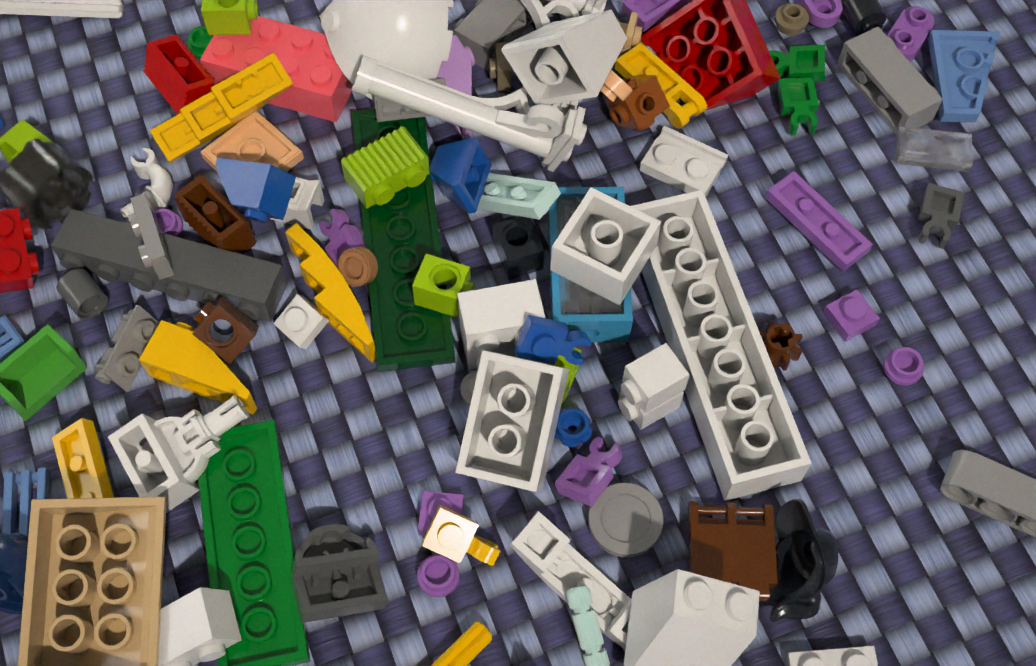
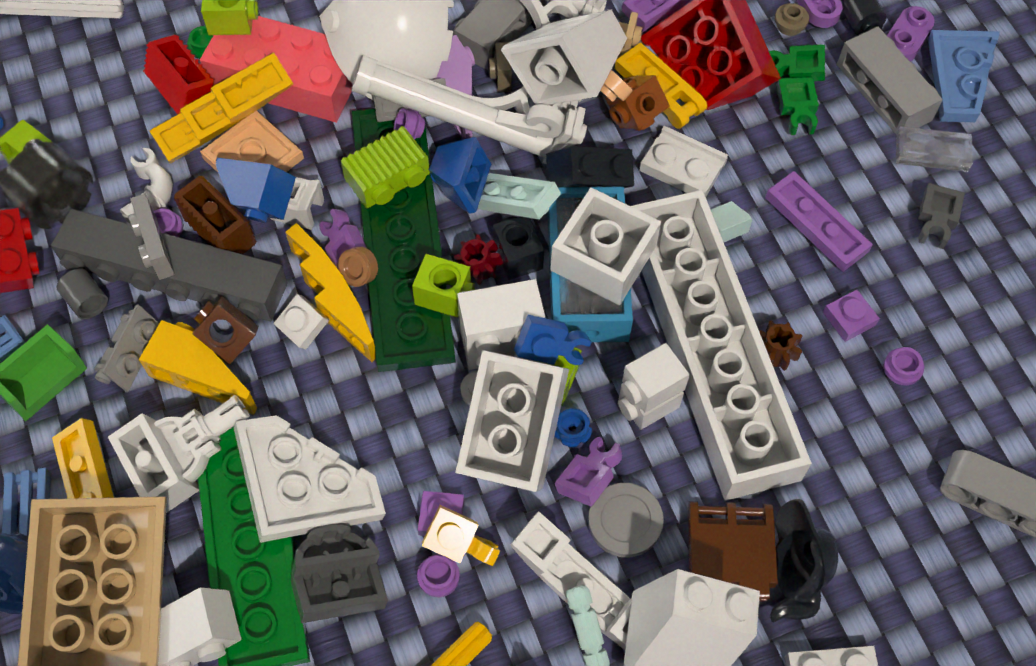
(301, 481): none -> white plate
(411, 121): none -> medium lavender plate
(485, 252): none -> dark red gear
(590, 167): none -> black brick
(731, 220): none -> light aqua slope

